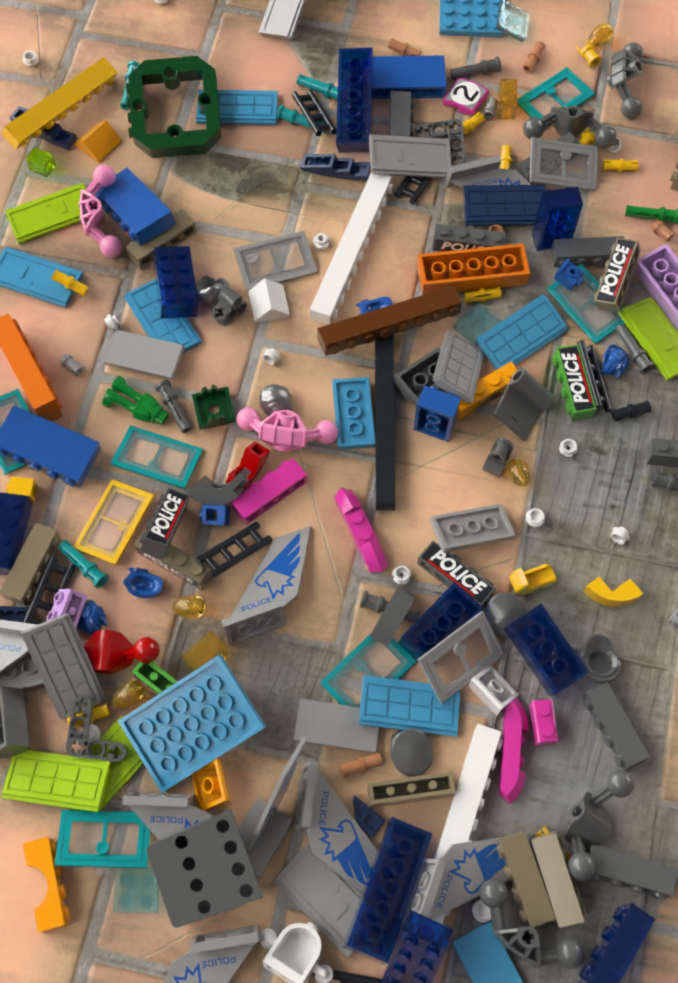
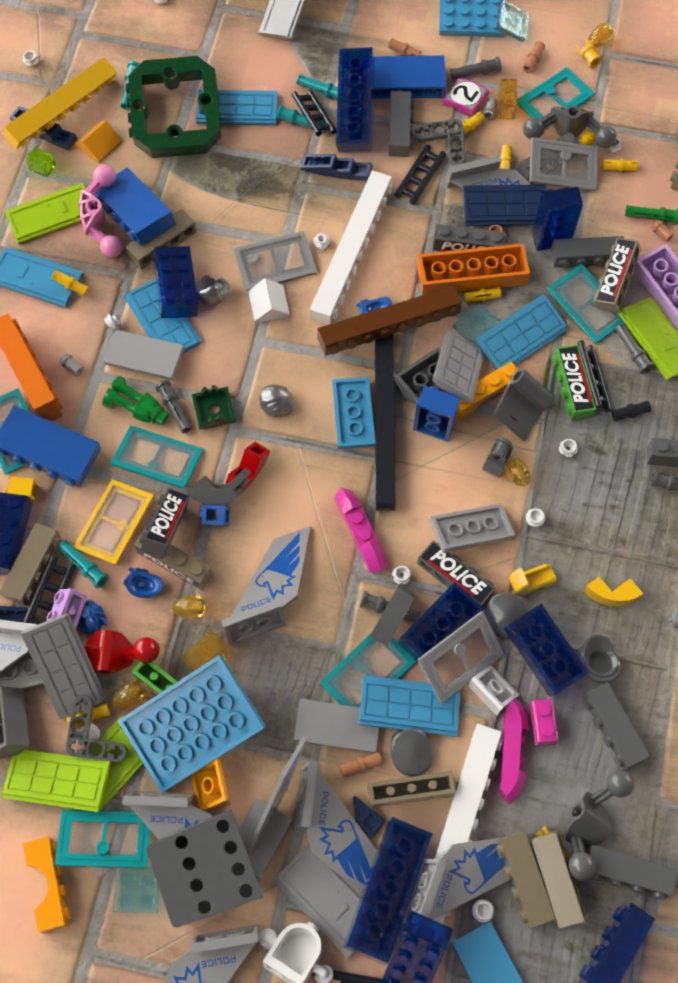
(229, 305): dark grey piece -> none
(233, 560): black bar -> none
(269, 491): dark pink brick -> none
(271, 356): white plate -> none
(285, 429): bright pink piece -> none
(409, 156): light grey piece -> none
(568, 952): dark grey piece -> none
(569, 275): blue brick -> none
(615, 361): blue hat -> none
(620, 535): white plate -> none
(624, 67): dark grey piece -> none

